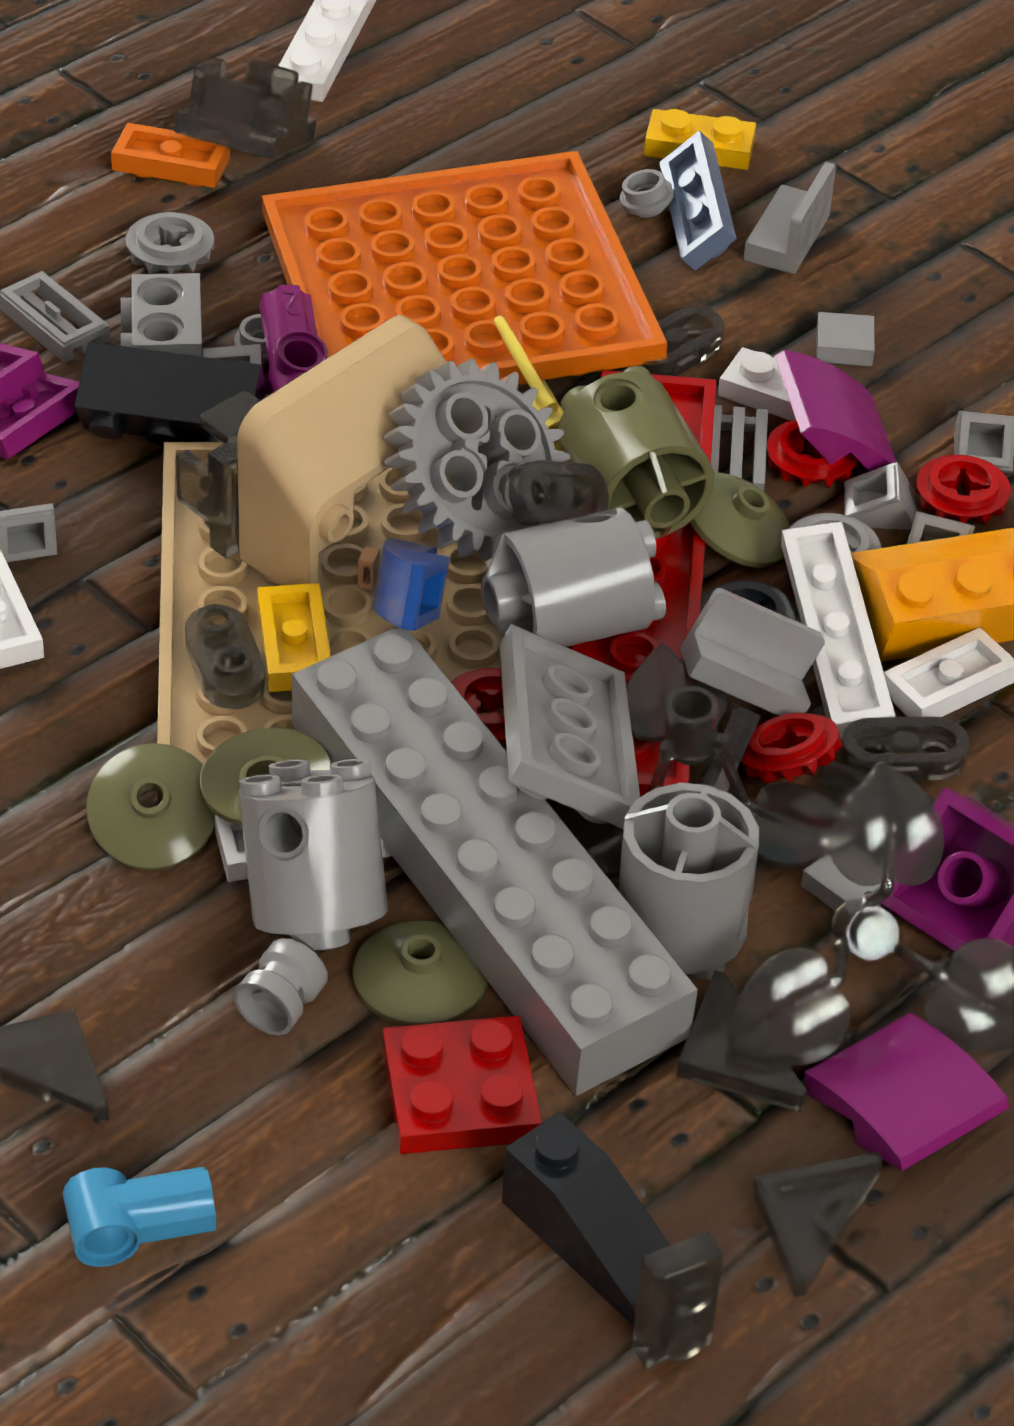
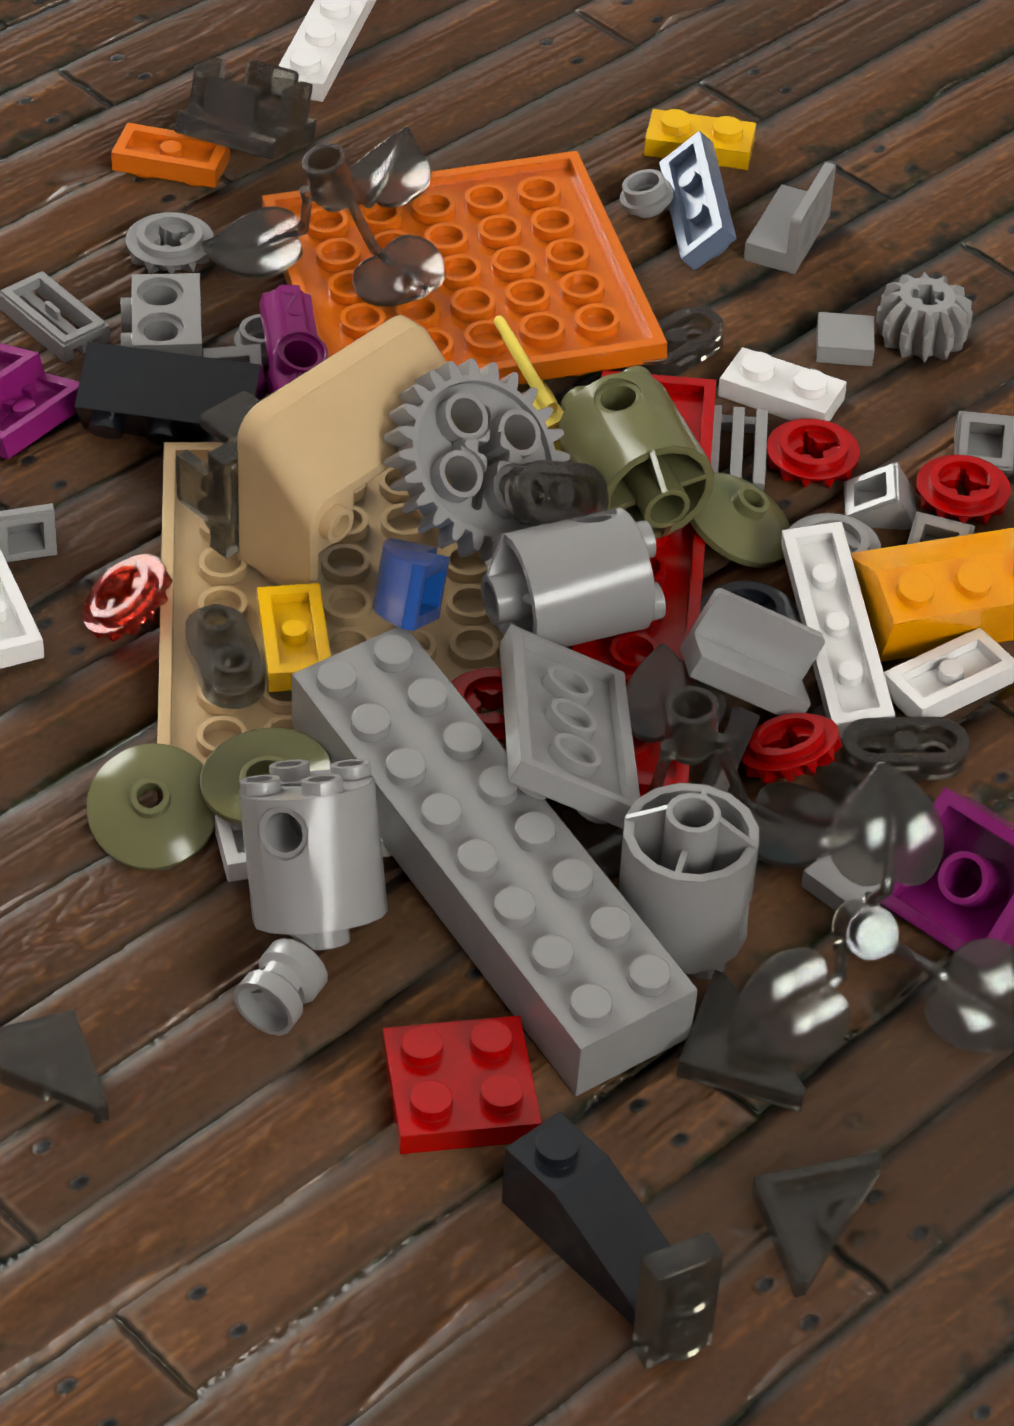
(117, 1215): dark azure piece -> none
(126, 596): none -> clear red gear
(368, 568): light nougat piece -> none
(387, 175): none -> clear smoke plant
(417, 975): olive dish -> none
(834, 411): magenta slope -> none
(907, 1091): magenta slope -> none
(924, 317): none -> light grey gear

